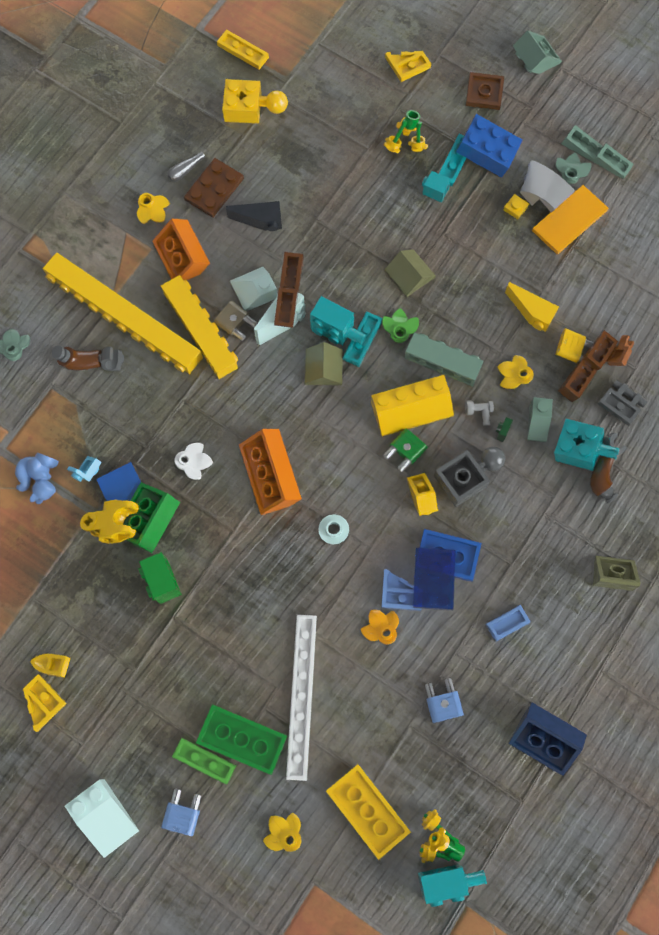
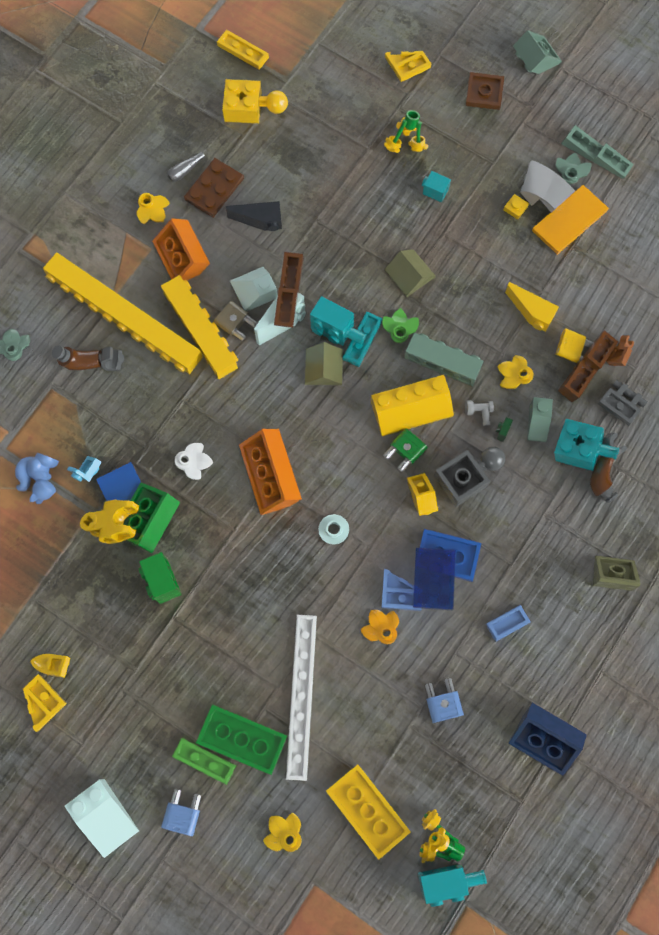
(453, 162): teal plate -> none
(489, 145): blue brick -> none

